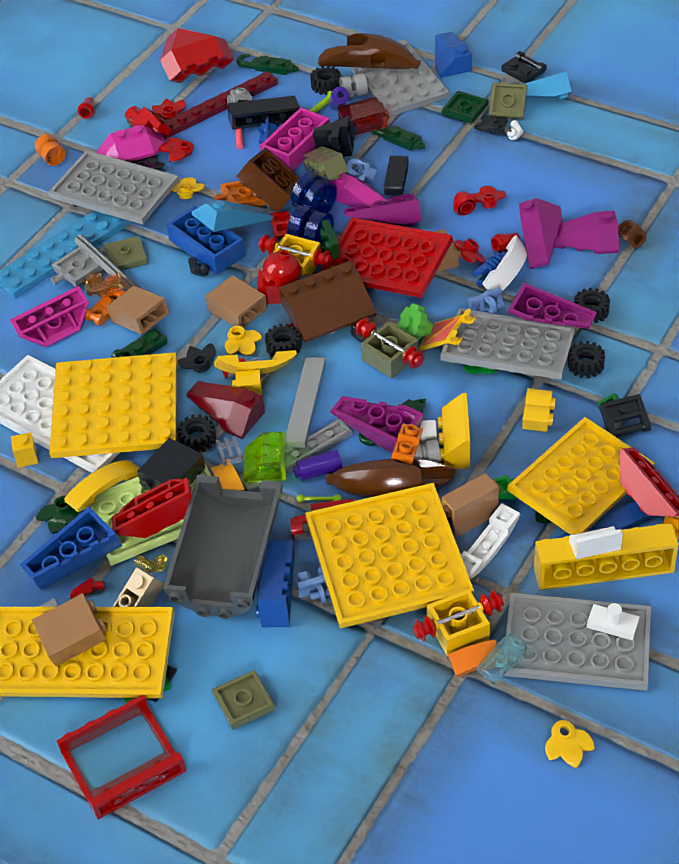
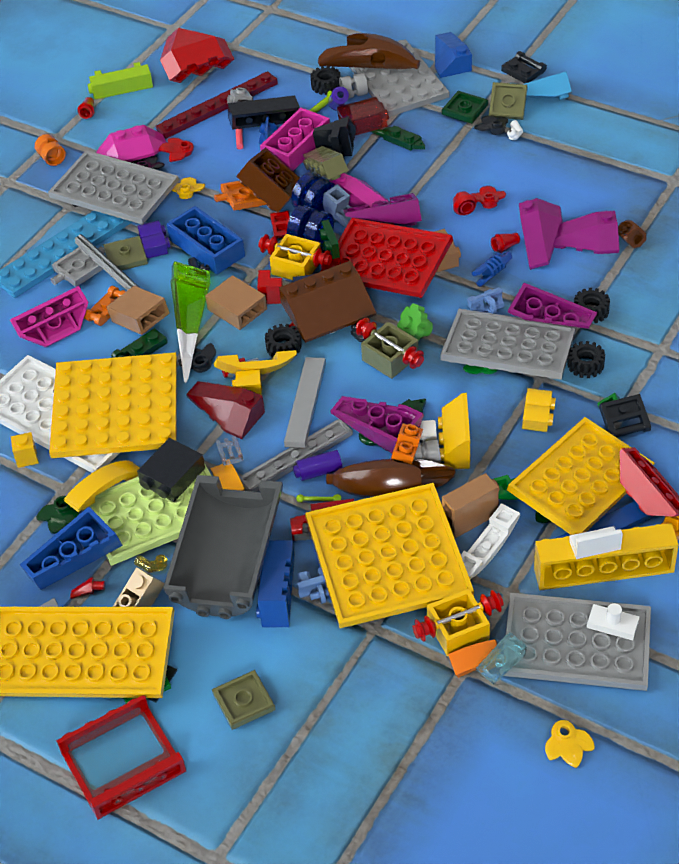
(70, 629): medium nougat brick -> none
(98, 285): clear orange plate -> none
(120, 81): none -> lime brick
(146, 117): red plate -> none
(153, 239): none -> dark purple brick
(153, 509): red wedge -> none
(168, 108): red plate -> none
(188, 293): none -> clear neon green plate
(194, 425): black tyre -> none
(226, 215): dark azure wedge -> none
(241, 341): yellow plate -> none
(266, 458): clear neon green slope -> none
(269, 64): dark green plate -> none
(281, 268): red cylinder -> none
(335, 202): none -> sand blue brick
(362, 169): medium blue hips -> none
(396, 175): black beam -> none
(445, 331): flag -> none
(469, 250): red plate -> none
(508, 267): white slope -> none

